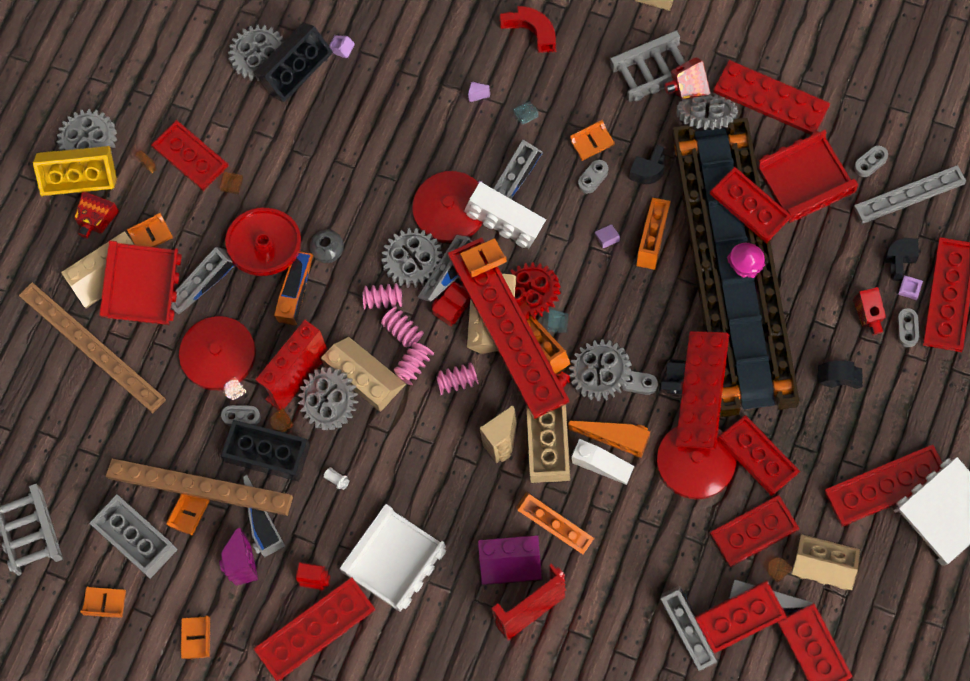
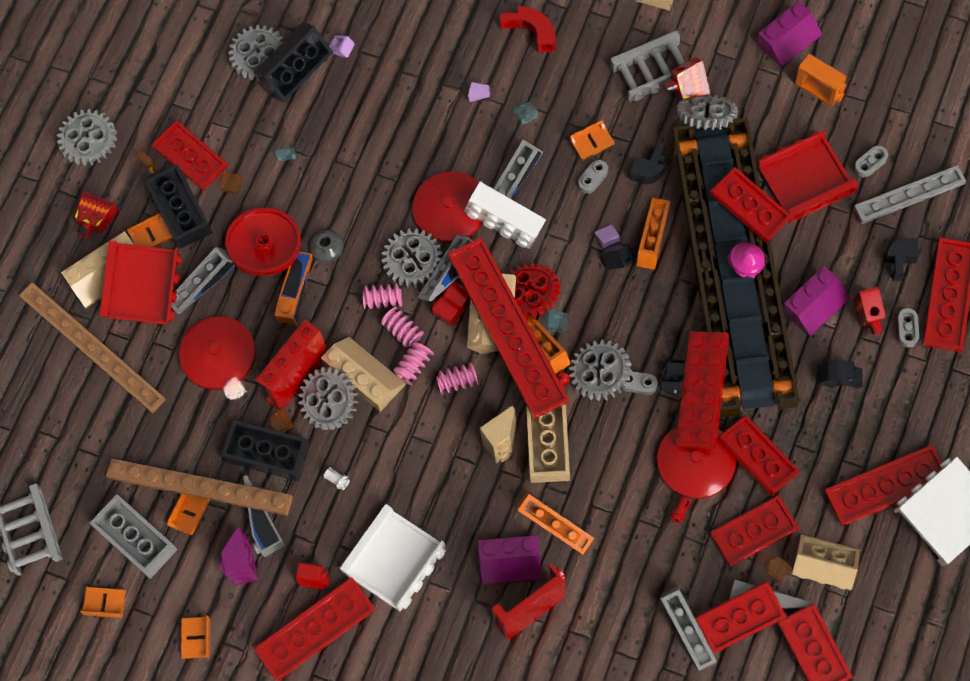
(75, 170): yellow brick -> none
(178, 206): none -> black brick
(241, 414): light grey plate -> none
(286, 153): none -> clear light blue slope
(475, 262): orange piece -> none
(601, 462): white slope -> none
(618, 256): none -> black panel
(620, 436): orange slope -> none
(680, 510): none -> red pin
(771, 97): red plate -> none
(789, 34): none -> magenta slope
(816, 301): none -> magenta slope
(821, 80): none -> orange window
(910, 287): lavender tile -> none

